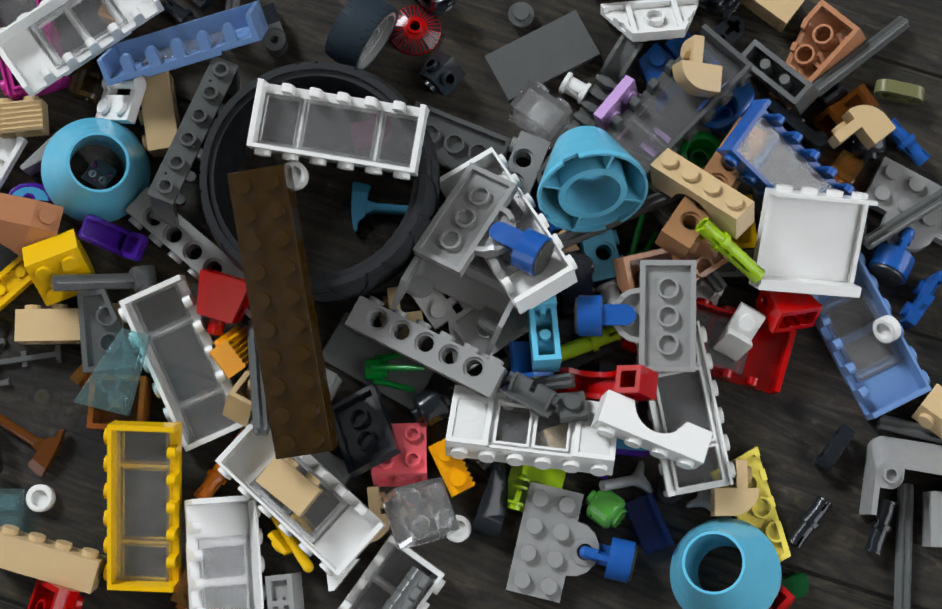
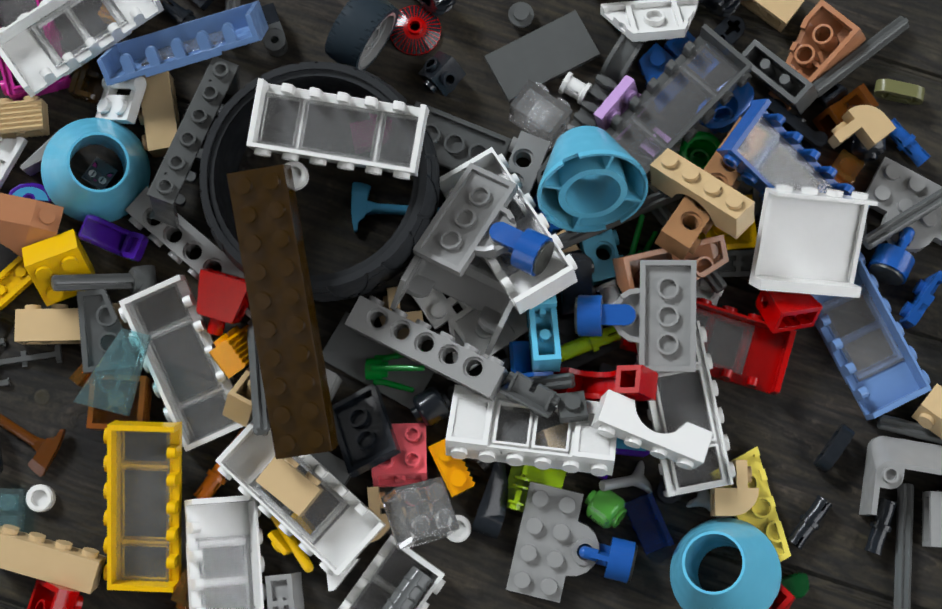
(694, 75): tan brick -> none
(722, 243): lime pin -> none
(739, 332): white slope -> none
(886, 329): white tile -> none

